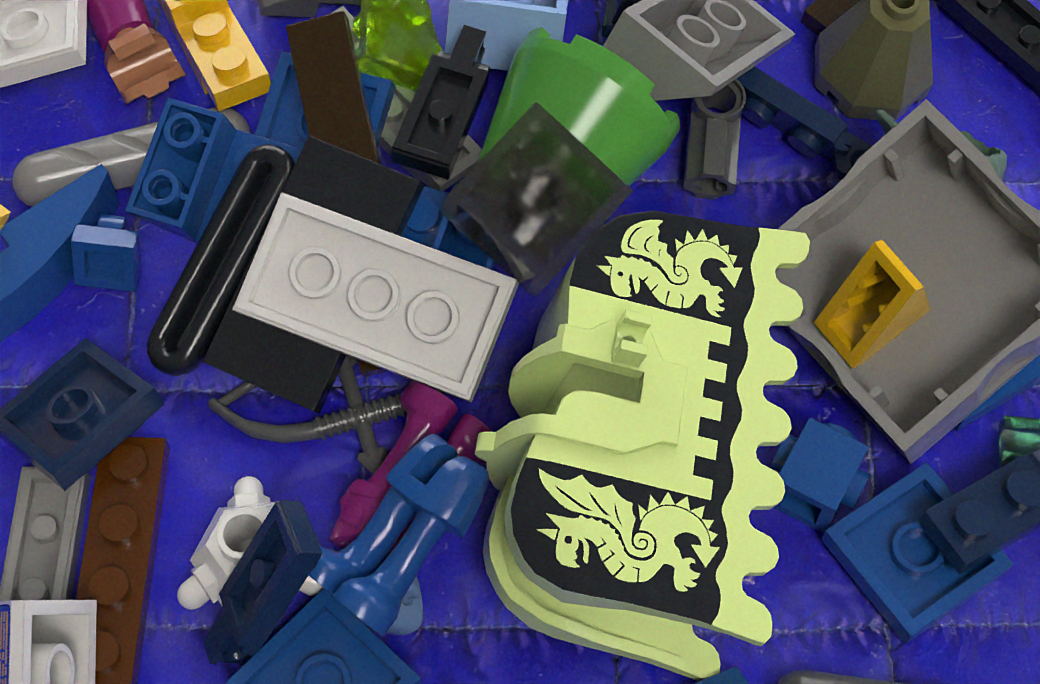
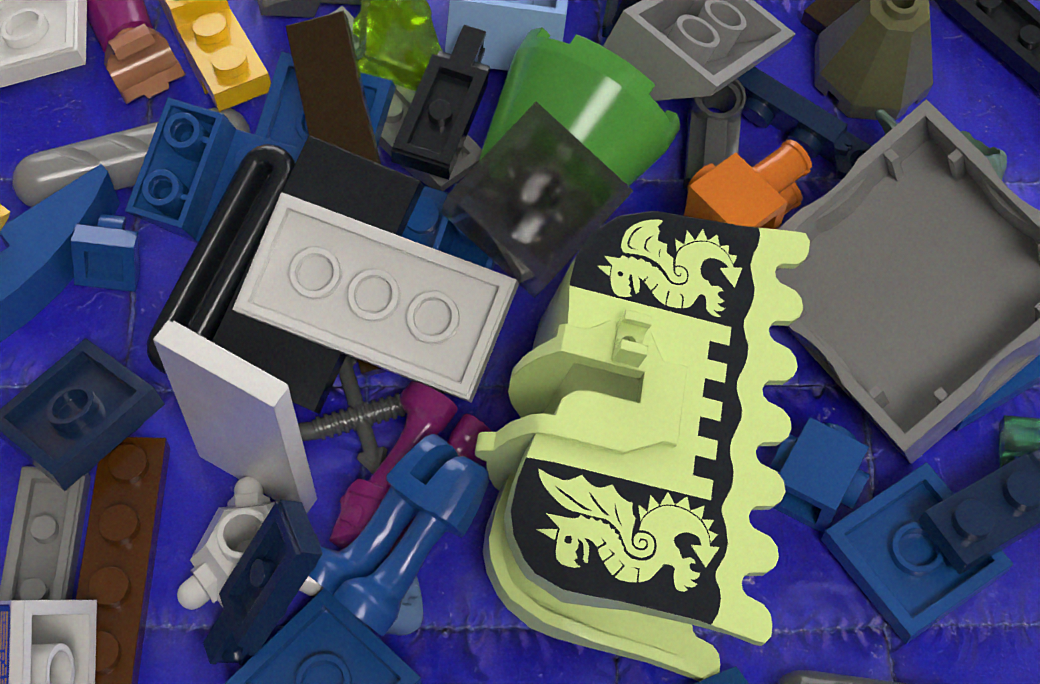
(237, 414): none -> white tile
(749, 194): none -> orange brick
(872, 305): yellow slope -> none

